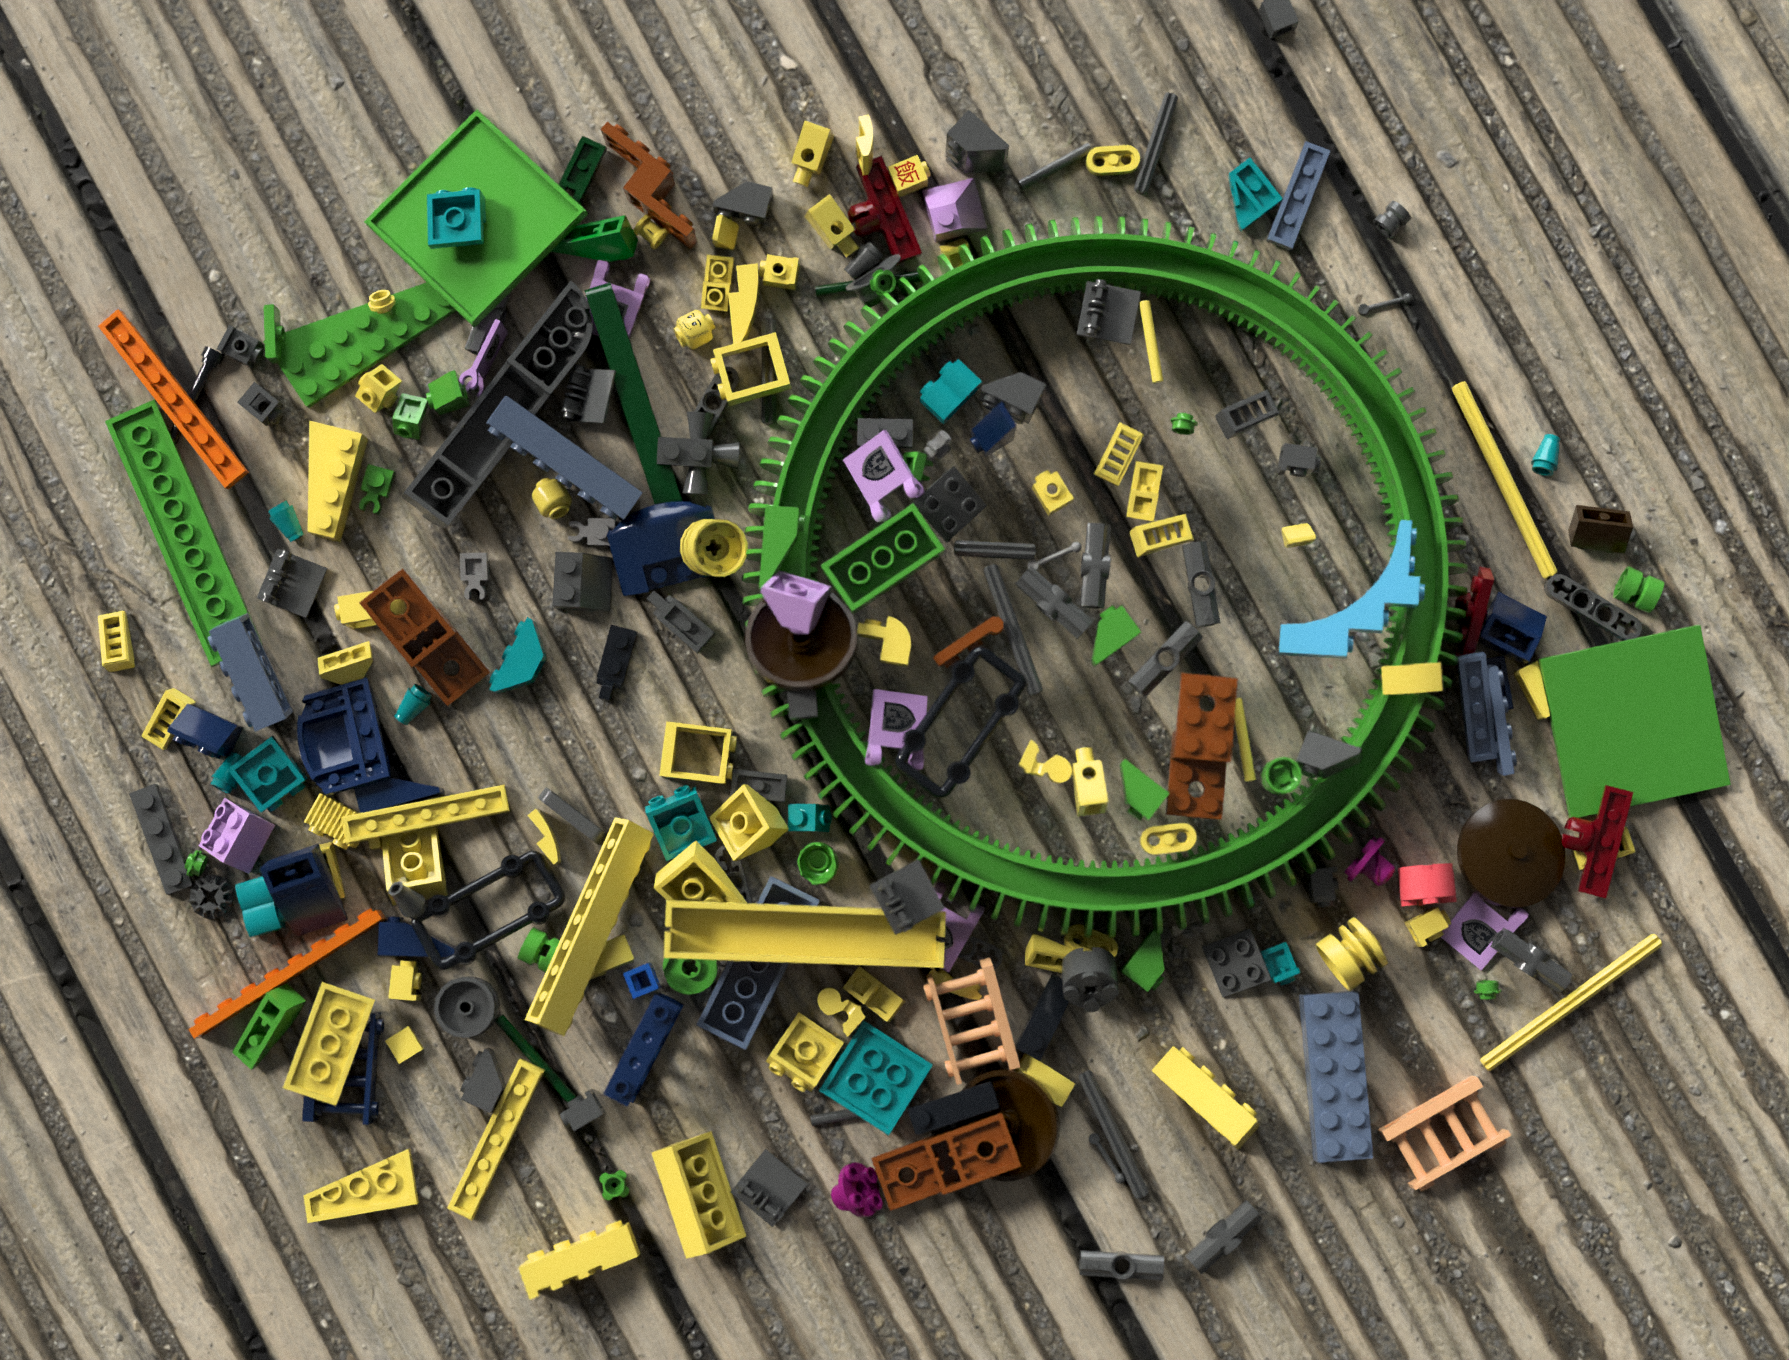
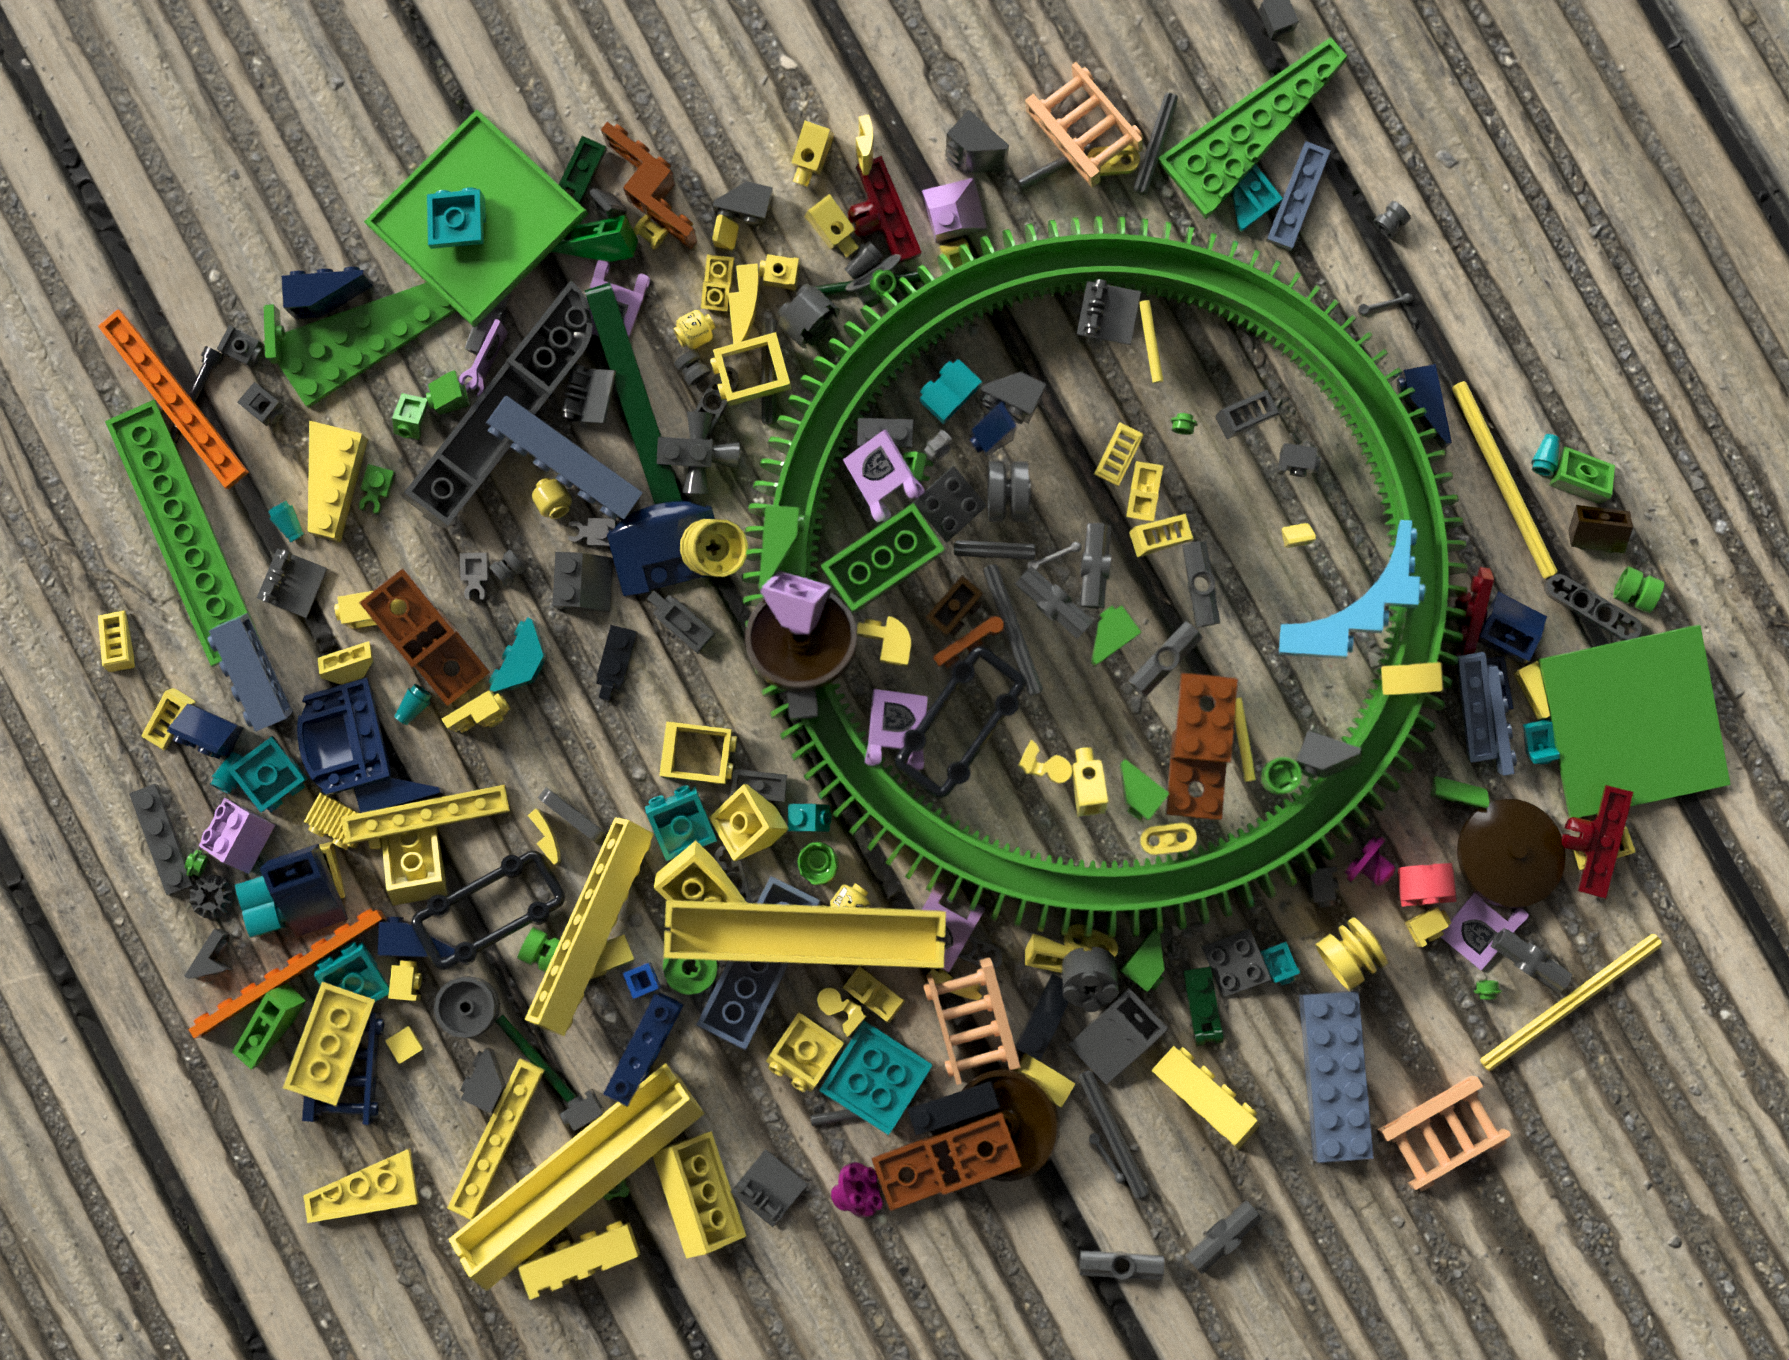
(205, 961): none -> dark grey slope
(321, 292): none -> dark blue slope
(353, 971): none -> teal plate
(378, 388): light yellow brick -> none
(381, 301): light yellow plate -> none
(408, 901): dark grey cone -> none
(484, 710): none -> light yellow plate
(503, 572): none -> dark grey wheel
(575, 1177): none -> light yellow piece
(607, 203): none -> dark grey slope
(692, 367): none -> dark grey wheel
(807, 316): none -> dark grey brick
(850, 897): none -> light yellow head
(906, 897): dark grey hinge -> none
(909, 175): light yellow brick -> none
(954, 606): none -> dark brown brick
(1008, 491): none -> dark grey wheel
(1052, 502): light yellow brick -> none
(1073, 148): none -> light nougat fence
(1117, 1036): none -> dark grey slope
(1203, 1005): none -> dark green plate
(1230, 145): none -> bright green wing
(1427, 395): none -> dark blue slope
(1459, 792): none -> bright green slope
(1540, 742): none -> teal bracket
(1584, 476): none -> bright green slope

